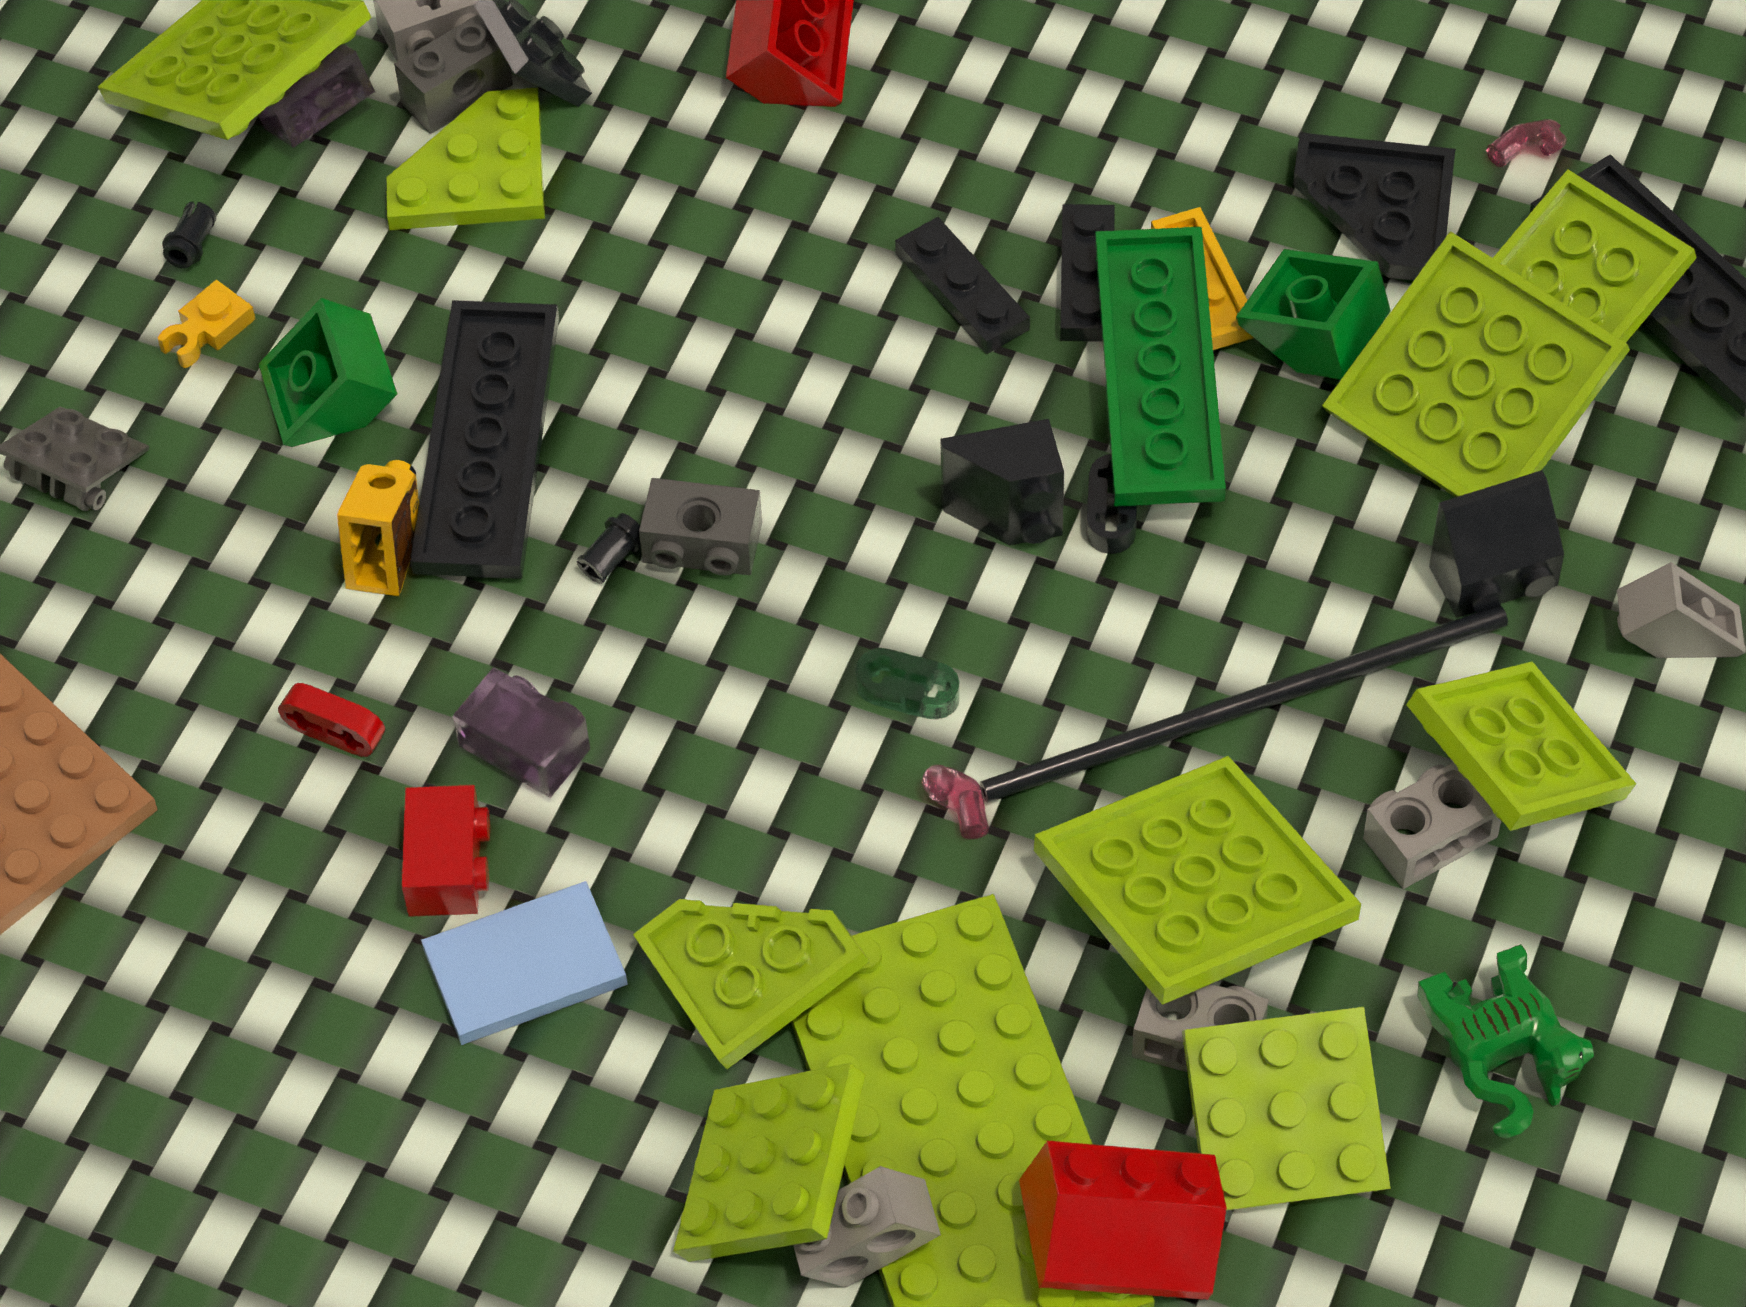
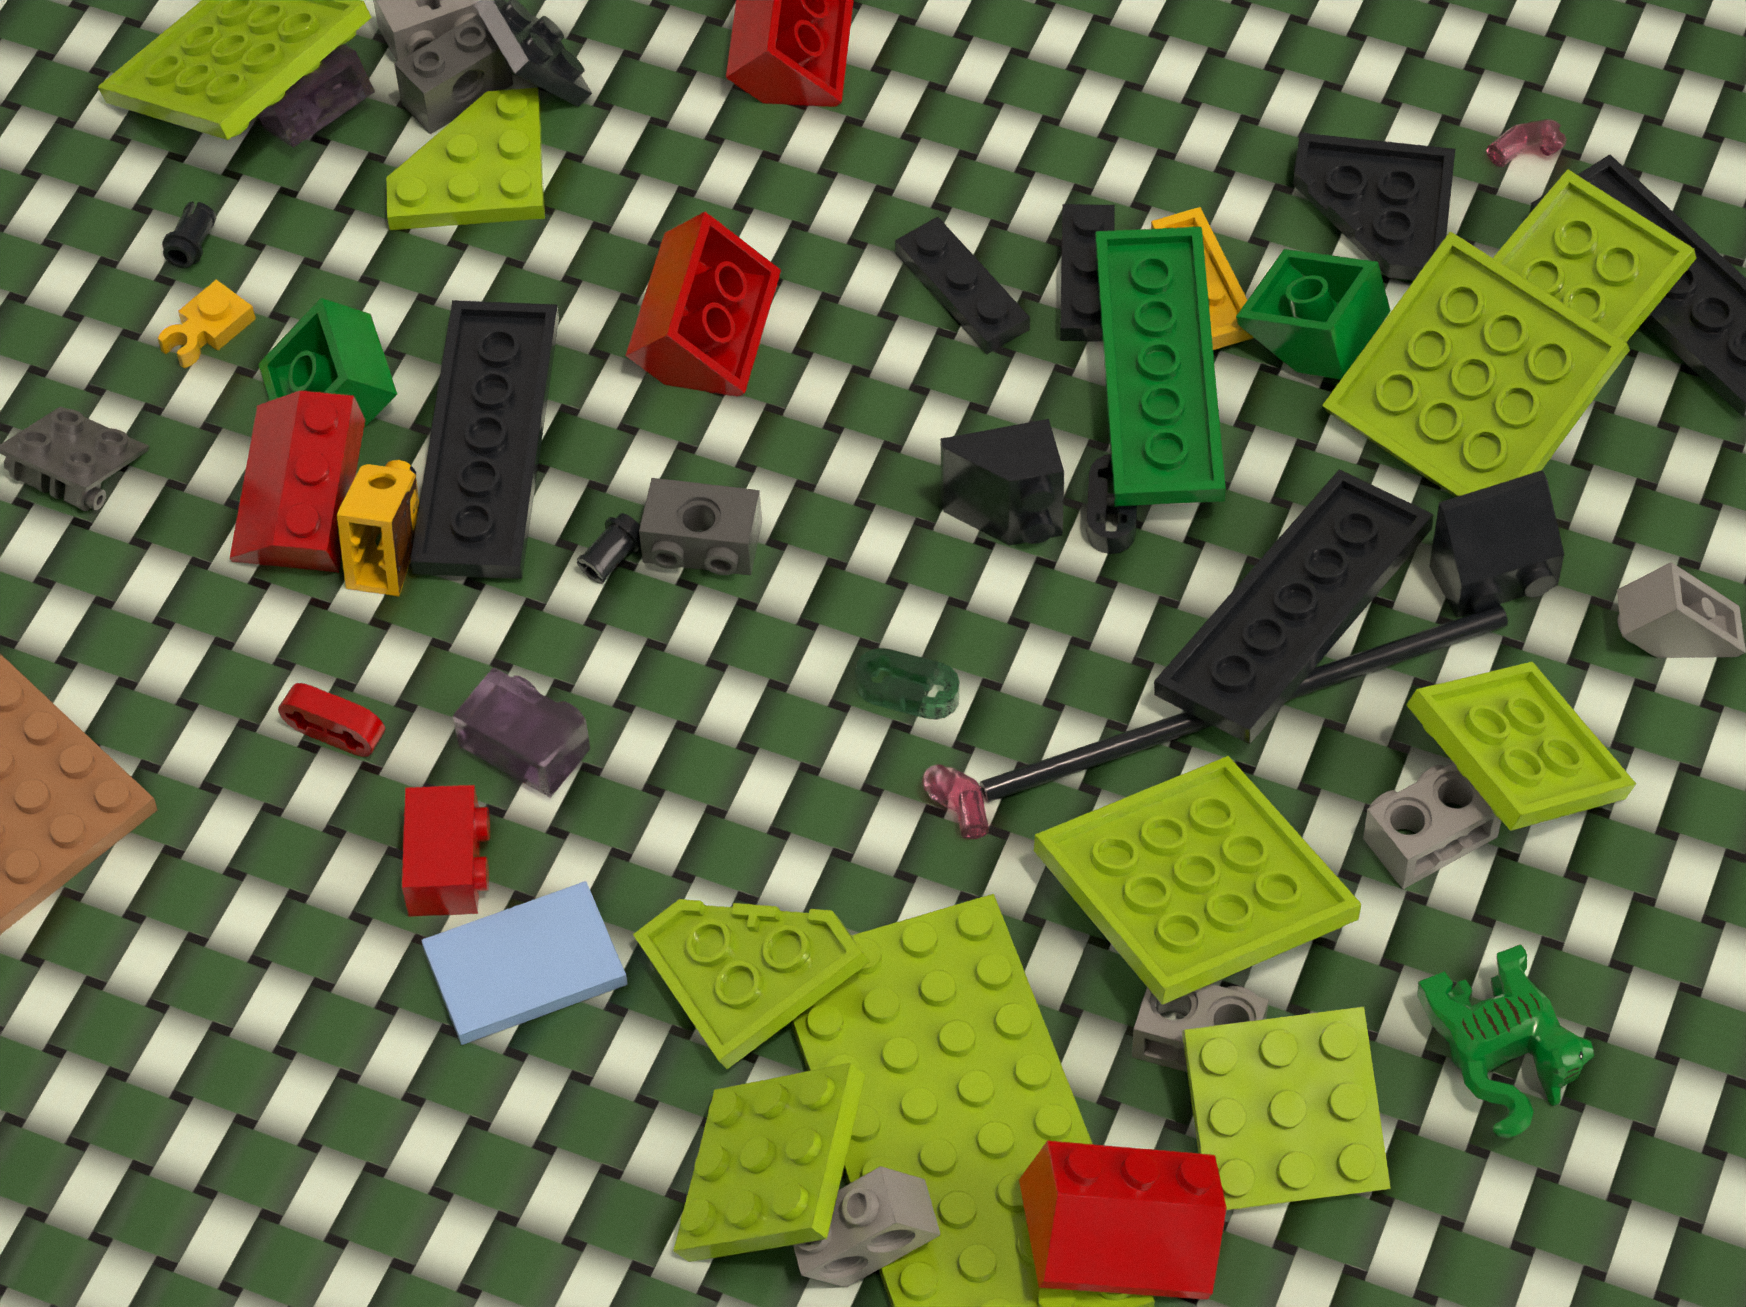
(296, 480): none -> red slope
(704, 309): none -> red slope
(1293, 606): none -> black plate

